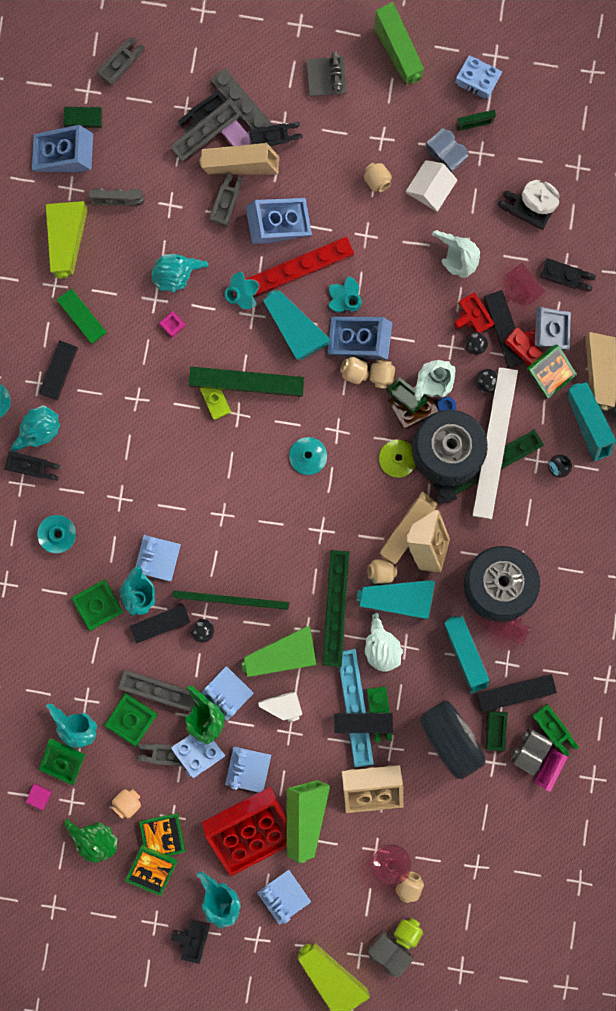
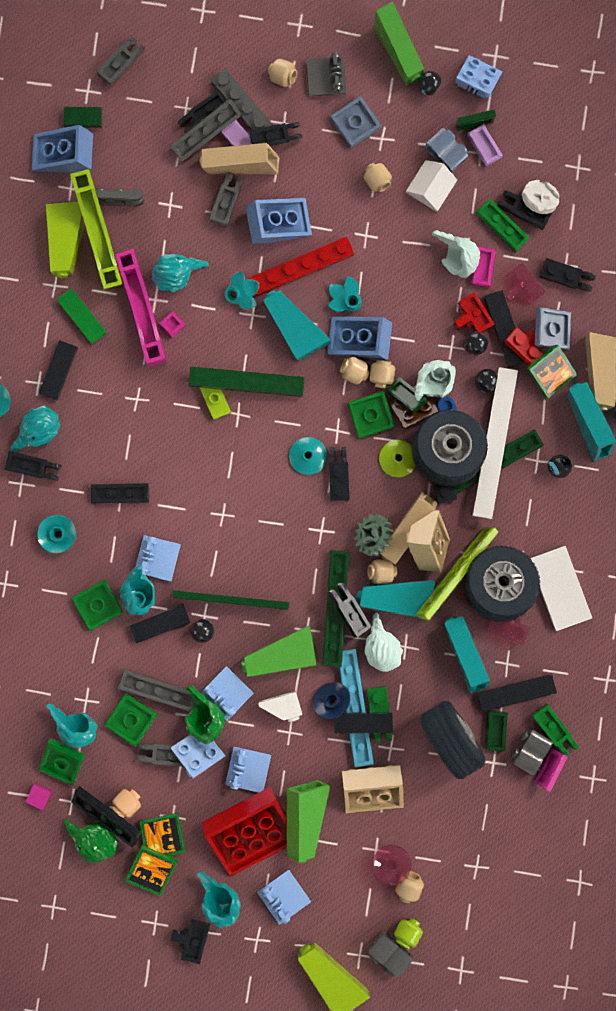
(96, 229): none -> lime arch
(106, 816): none -> black tile
(120, 493): none -> black tile
(141, 308): none -> dark pink arch
(282, 72): none -> tan head
(327, 695): none -> dark blue dish
(339, 476): none -> black hinge
(350, 611): none -> hinge
(355, 122): none -> sand blue tile
(371, 415): none -> green tile
(373, 535): none -> sand green gear
(429, 82): none -> black piece
(456, 573): none -> lime tile
(483, 272): none -> dark pink tile
(484, 145): none -> lavender tile
(502, 225): none -> green tile
(561, 589): none -> white tile

